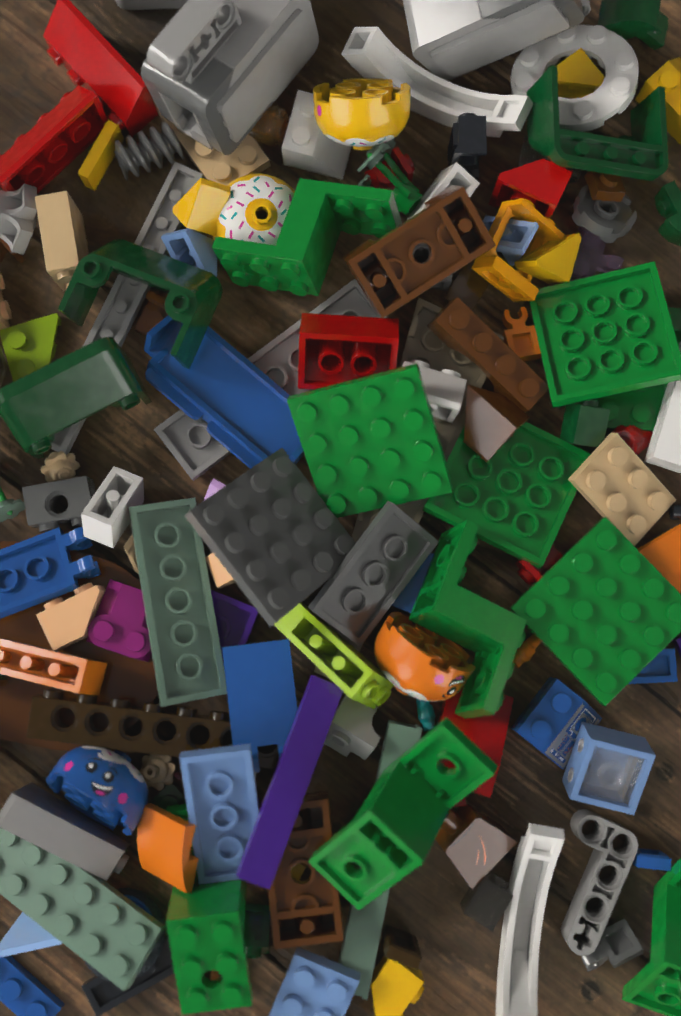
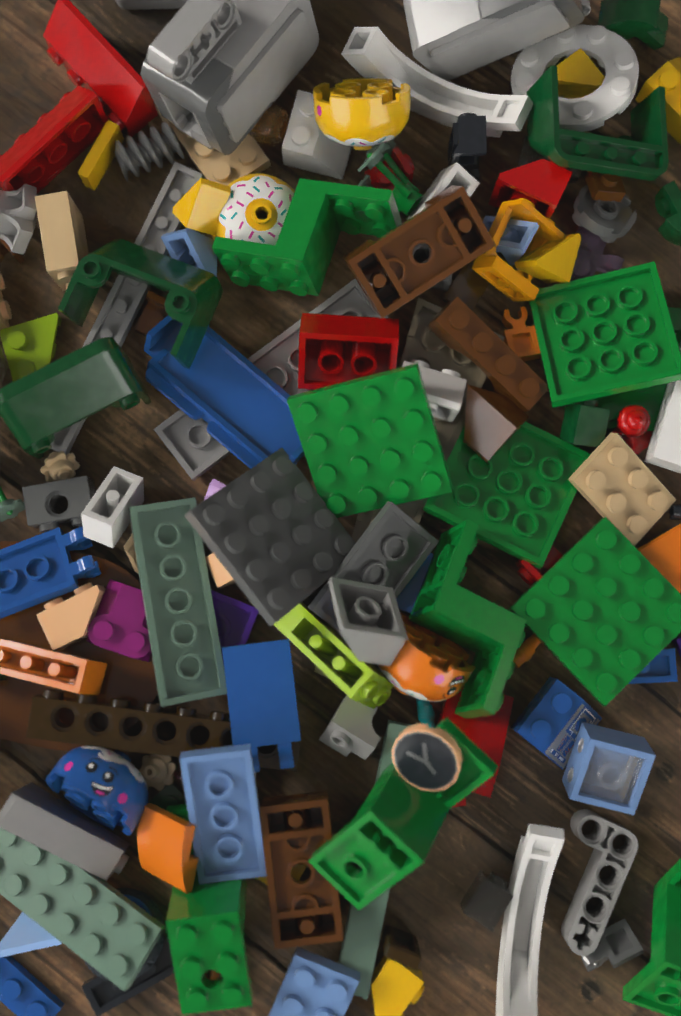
(257, 930): dark green bracket -> none
(289, 783): dark purple tile -> none
(368, 620): none -> light grey slope
(427, 757): none -> black tile
(473, 842): torso -> none
(633, 420): none -> red plate
(652, 859): blue tile -> none

